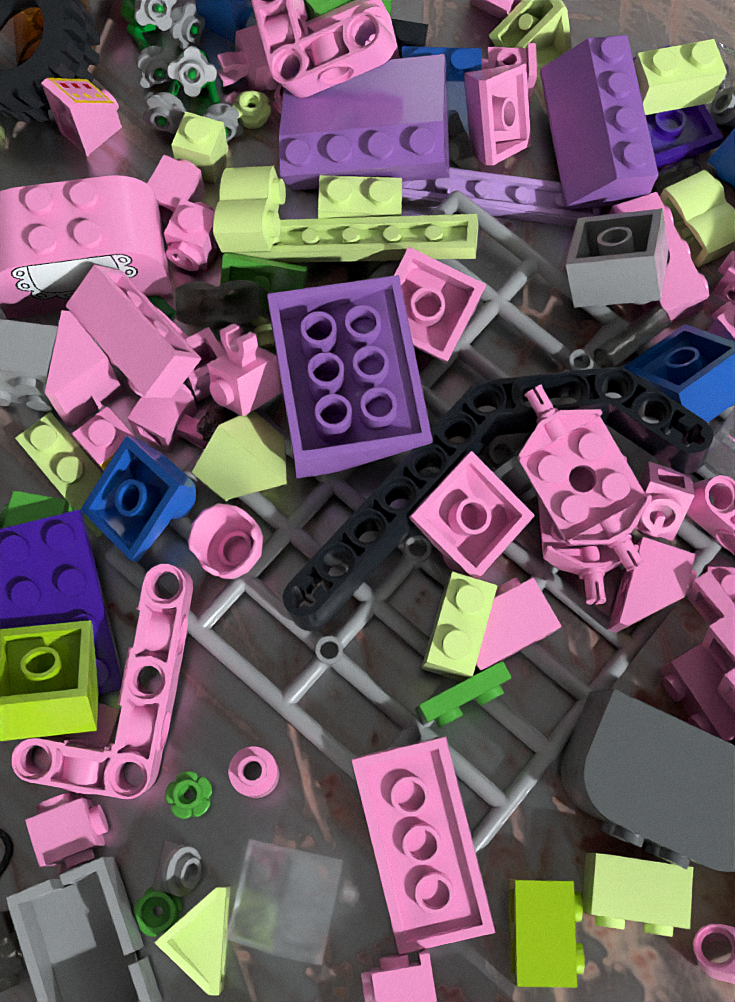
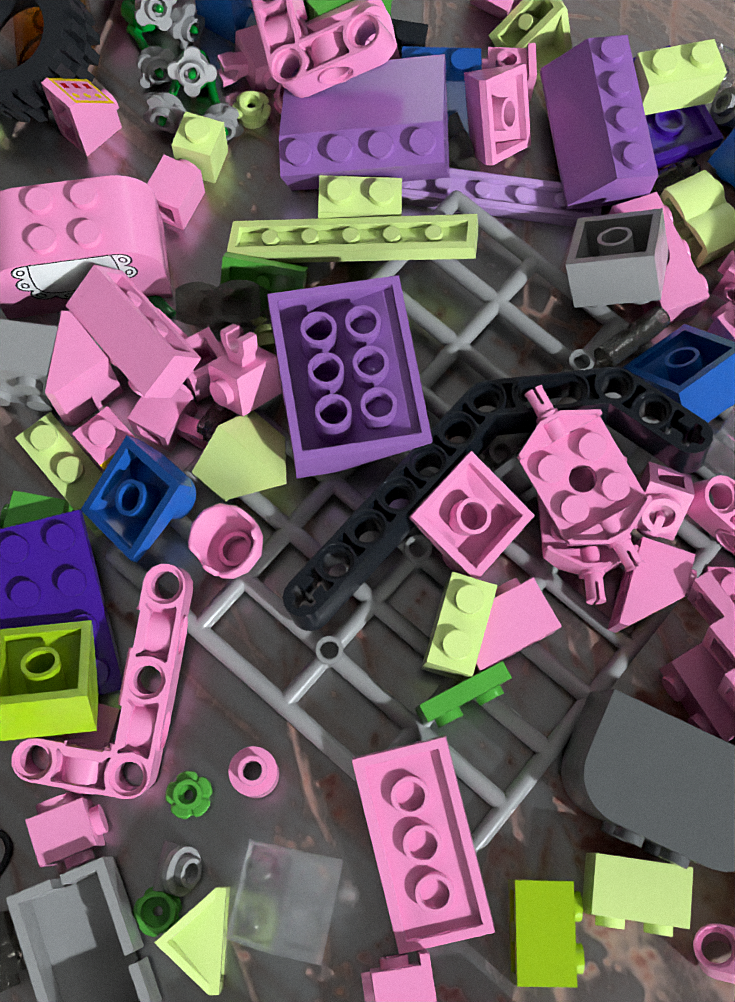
(191, 236): bright pink brick -> none
(248, 209): yellowish green brick -> none
(436, 302): bright pink slope -> none

